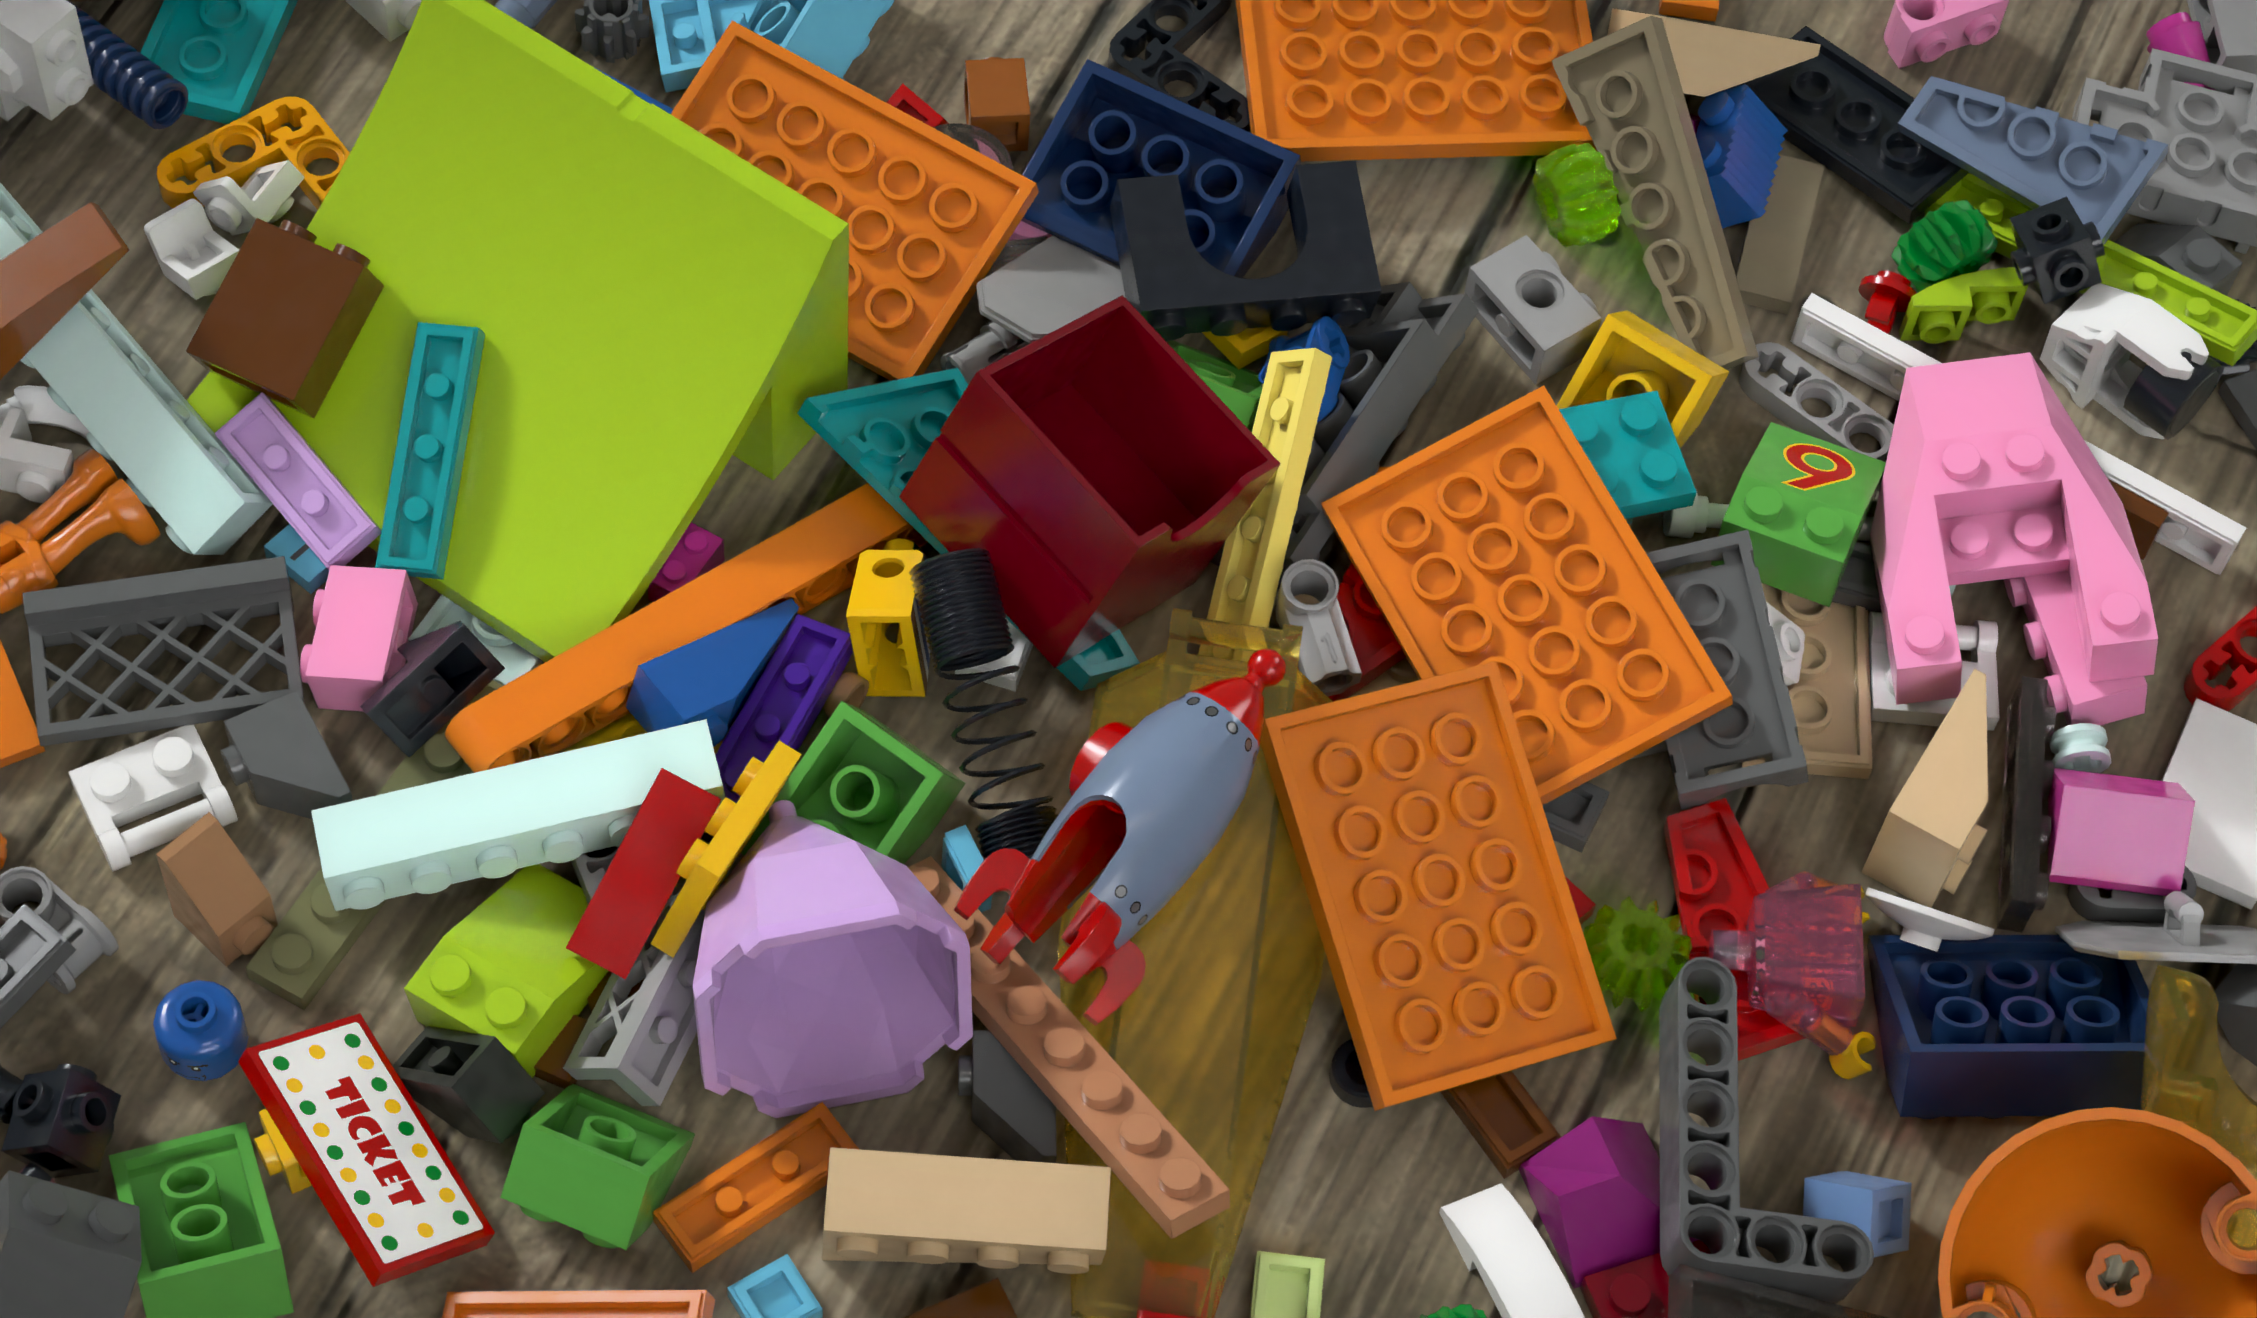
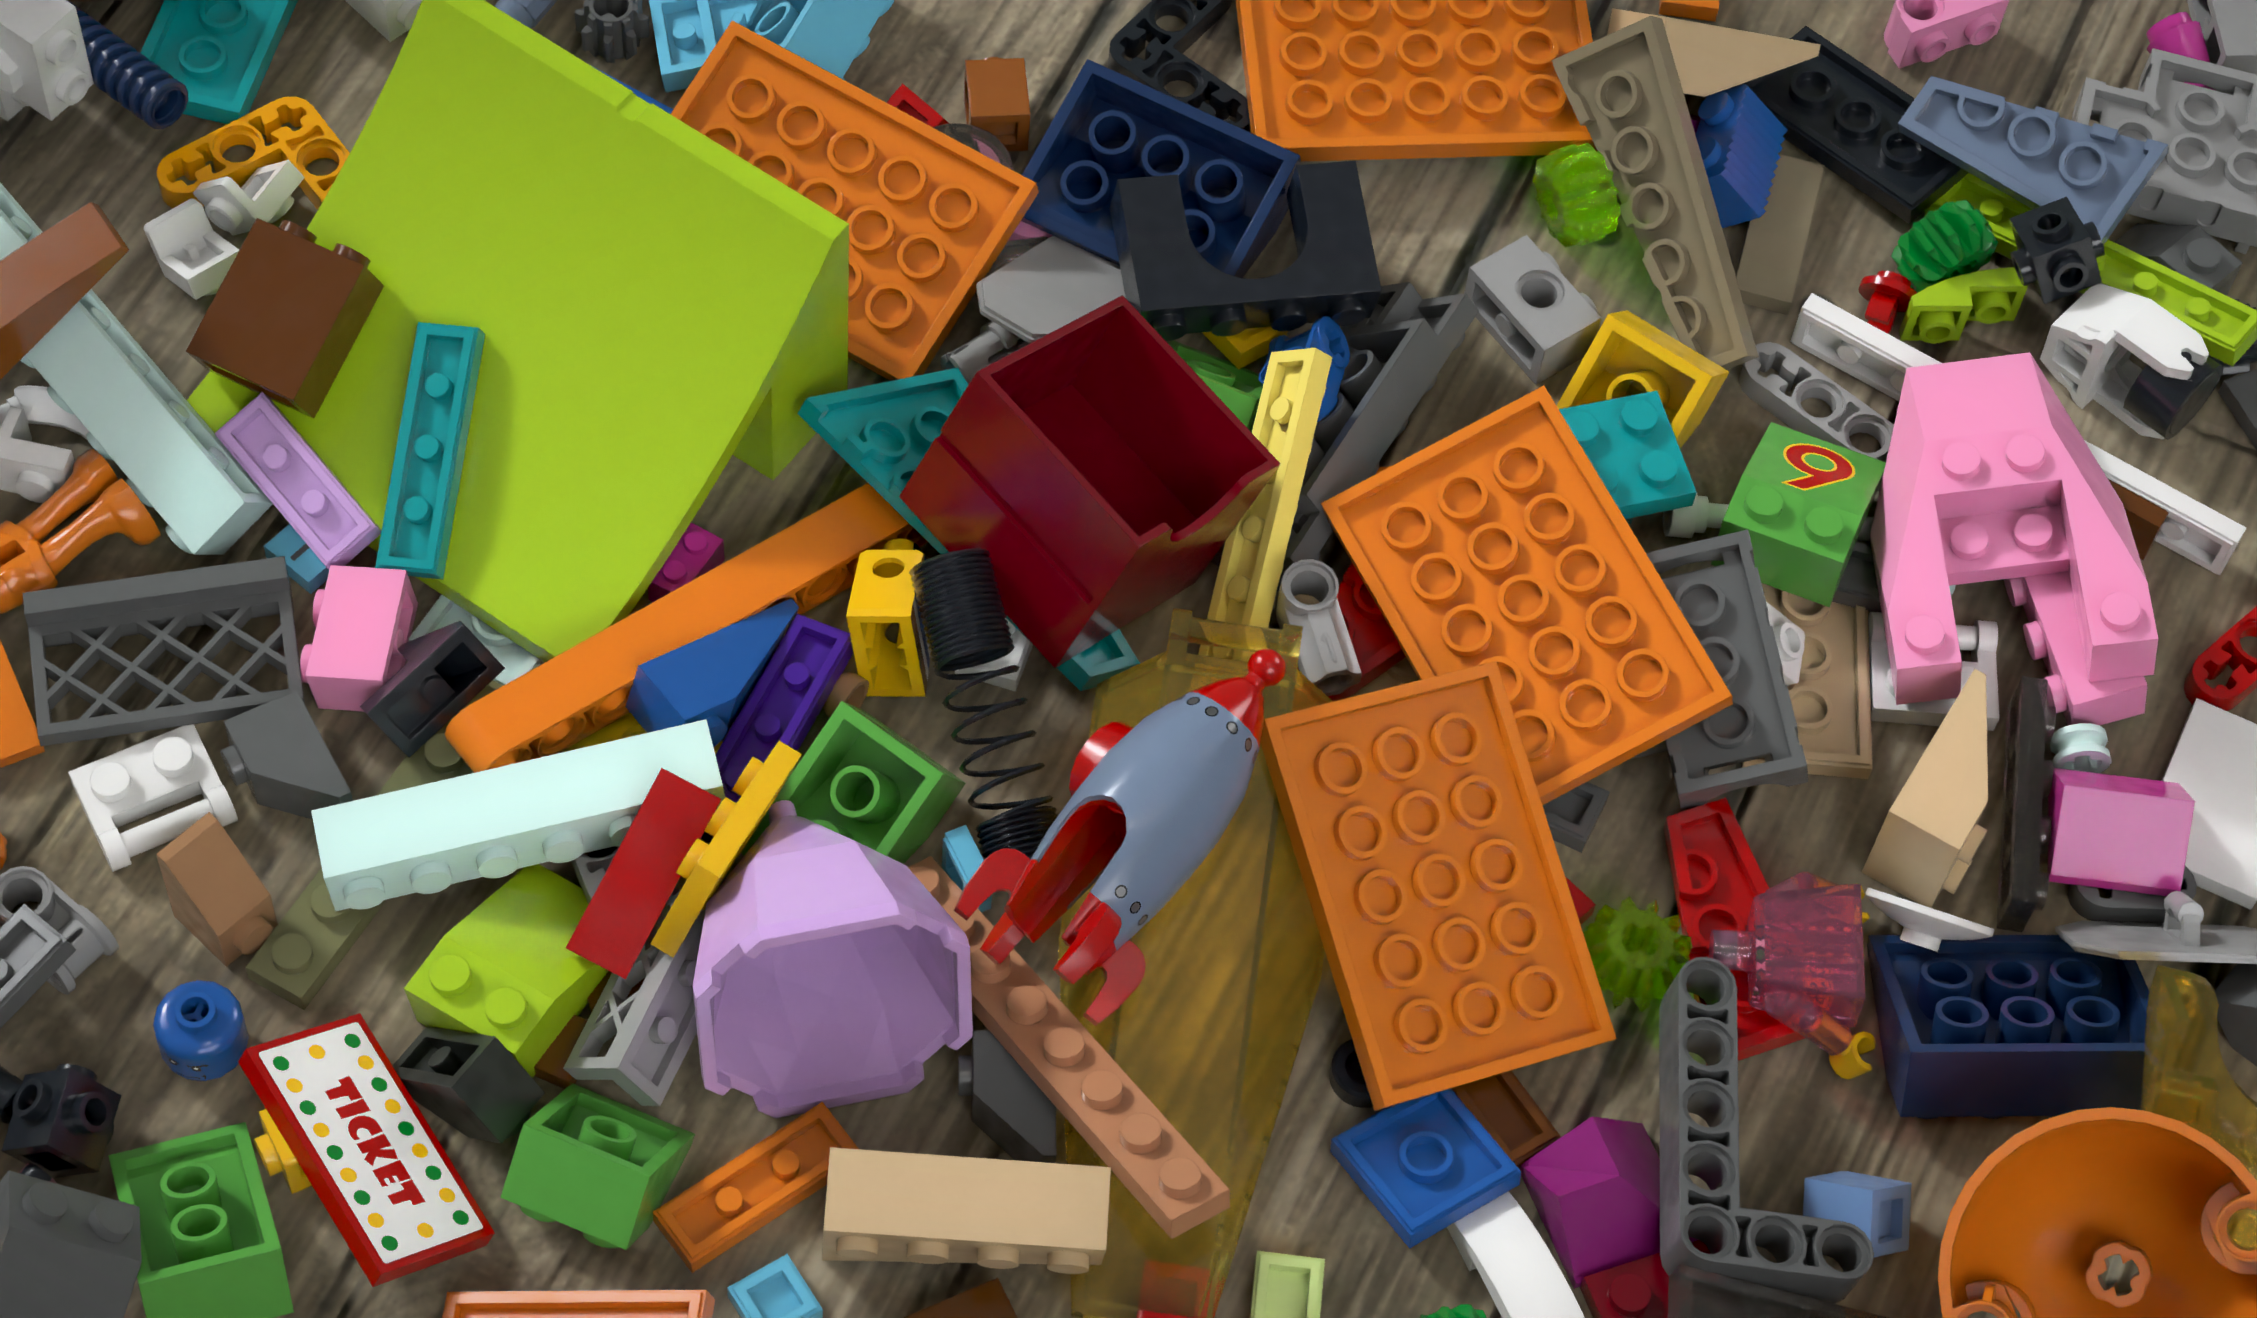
(1425, 1164): none -> blue plate

